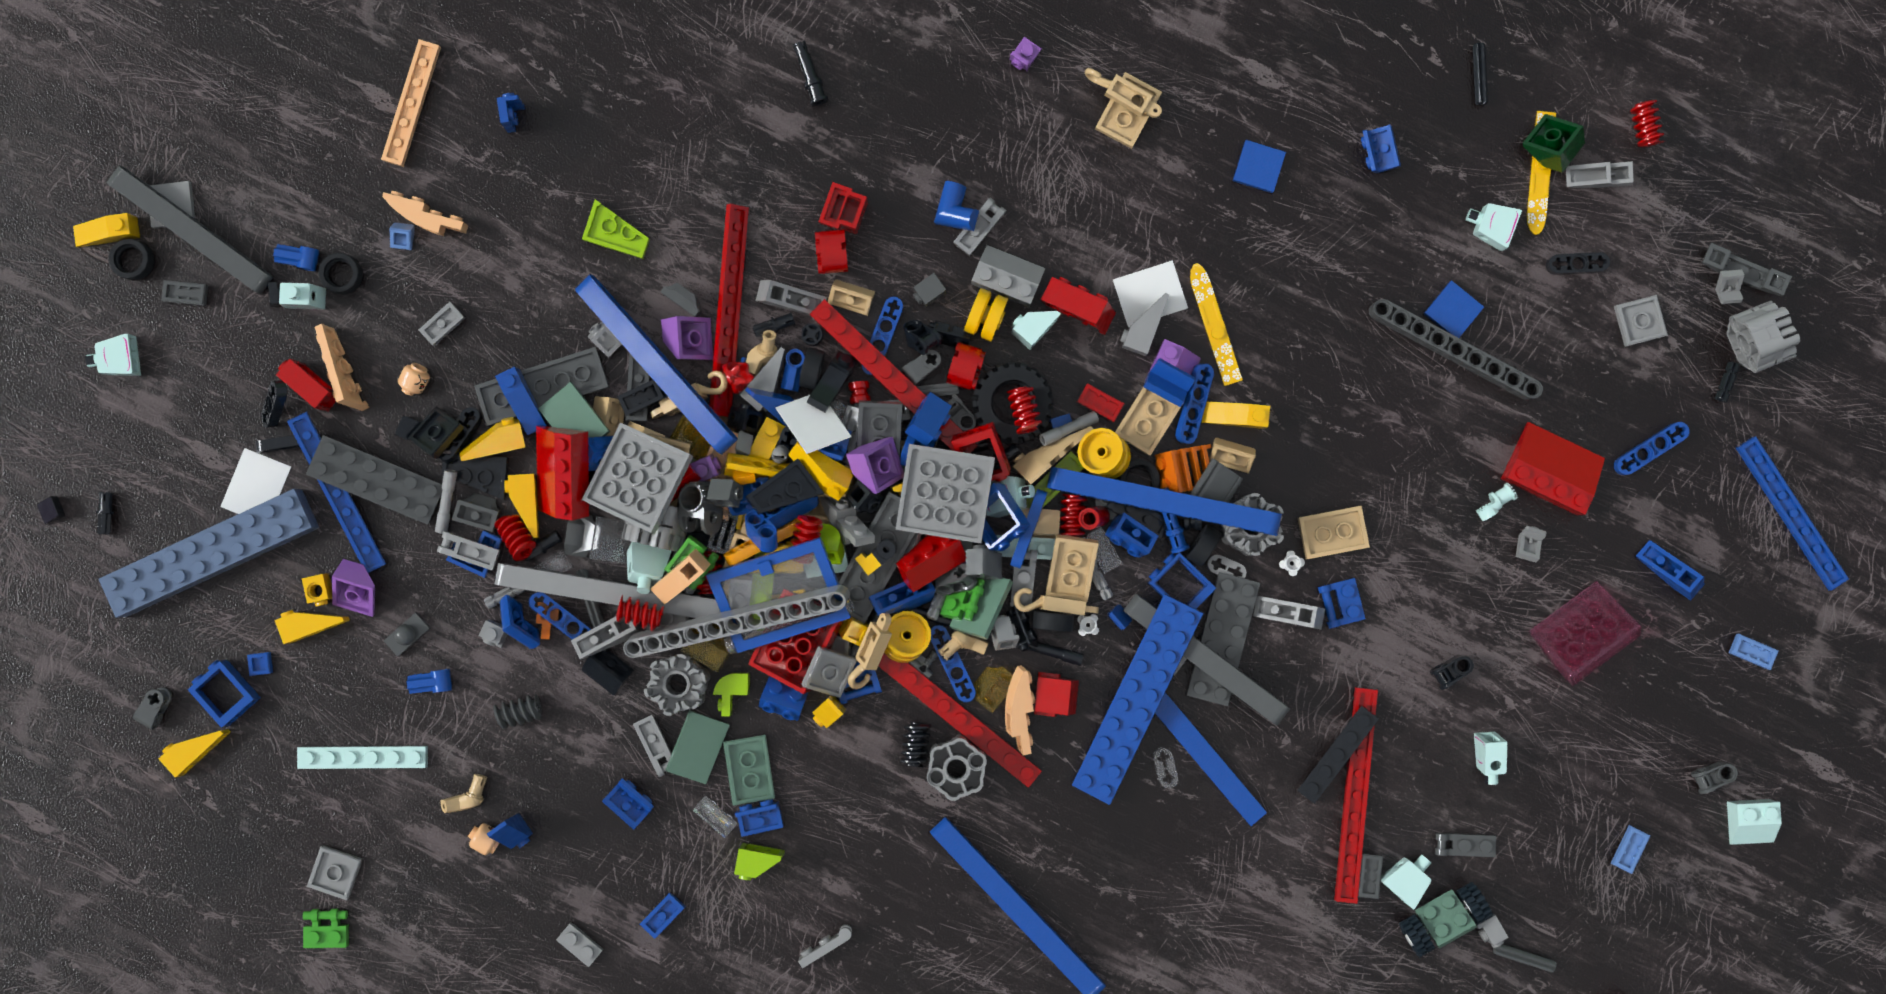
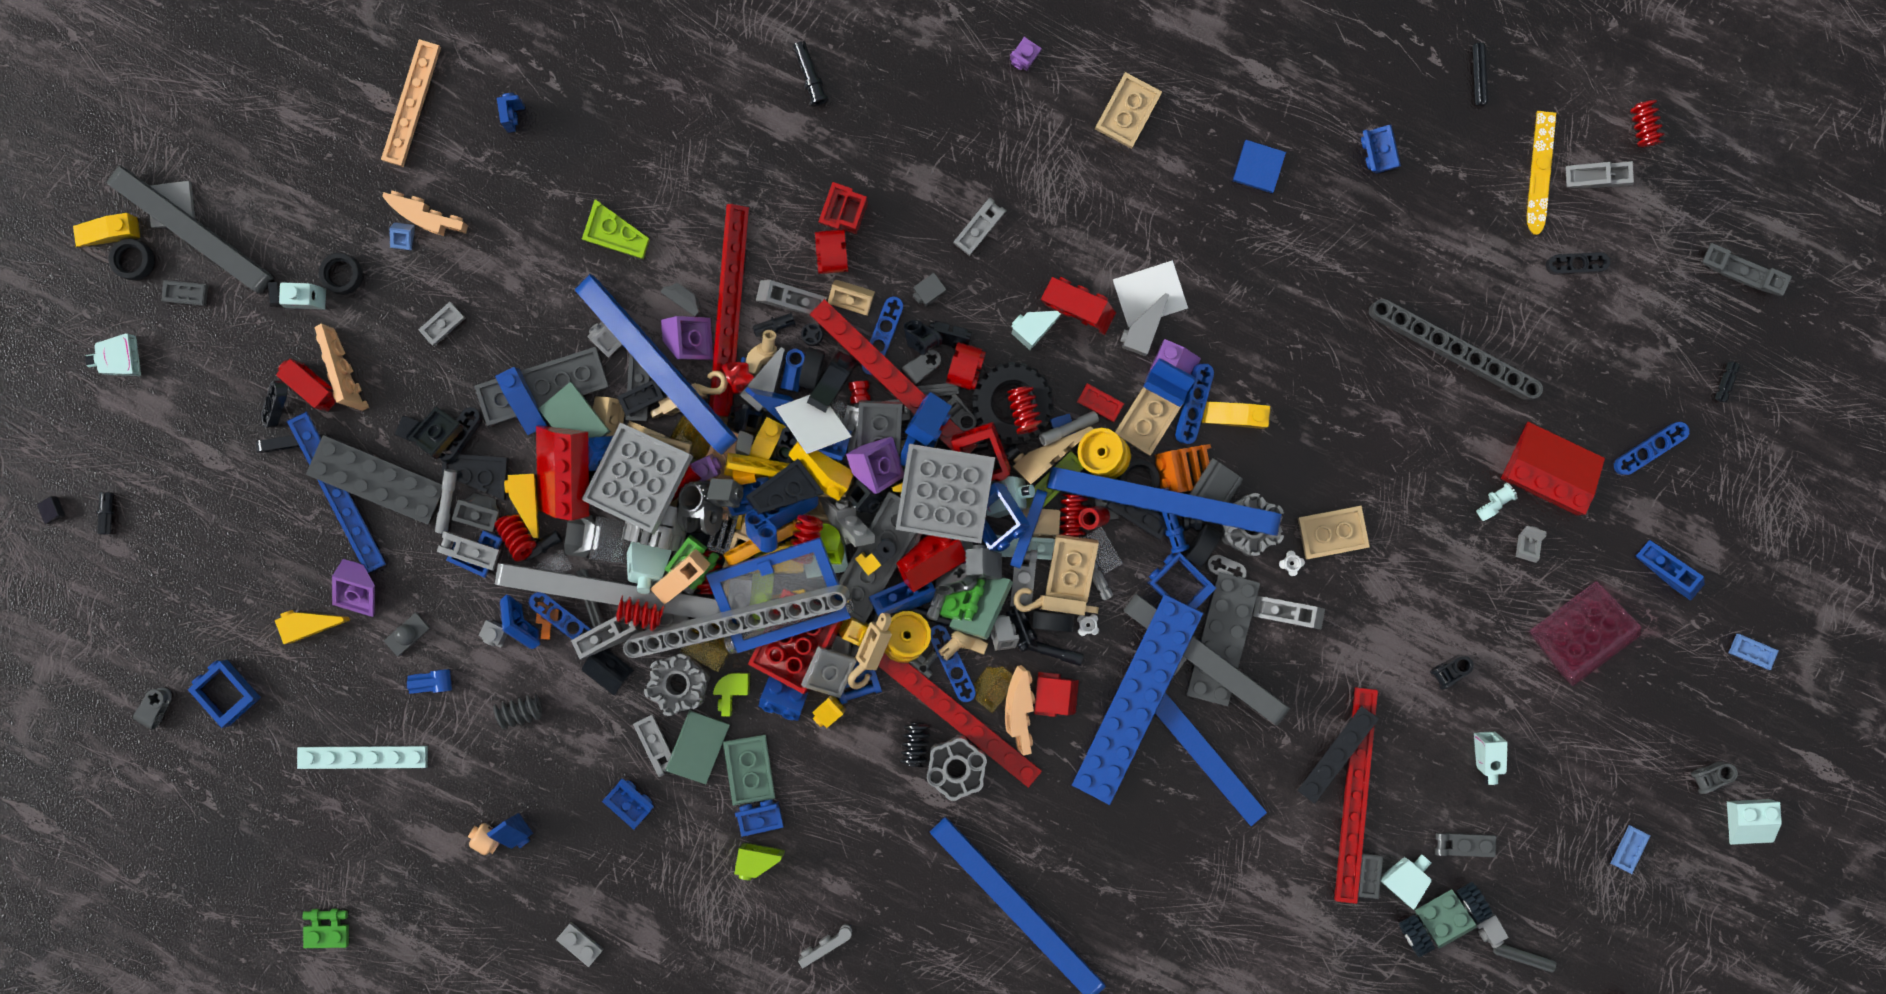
(184, 755): yellow slope -> none
(208, 553): sand blue brick -> none
(254, 482): white sticker -> none
(260, 663): blue tile -> none
(303, 257): blue piece -> none
(311, 583): yellow brick -> none
(334, 872): light grey tile -> none
(413, 379): light nougat head -> none
(467, 800): tan arm -> none
(491, 601): light grey axle -> none
(498, 439): yellow slope -> none
(662, 915): blue plate -> none
(715, 816): clear plate -> none
(780, 450): light grey hinge -> none
(950, 210): blue brick -> none
(985, 314): yellow wheel -> none
(1007, 276): light grey slope -> none
(1119, 617): blue slope -> none
(1123, 91): tan piece -> none
(1131, 535): blue brick -> none
(1160, 769): clear beam -> none
(1214, 325): yellow piece -> none
(1233, 455): tan slope -> none
(1348, 601): blue plate -> none
(1453, 309): blue tile -> none
(1495, 224): light aqua torso -> none
(1555, 142): dark green slope -> none
(1640, 320): light grey tile -> none
(1729, 286): light grey bracket -> none
(1757, 337): light grey piece -> none
(1792, 513): blue tile -> none

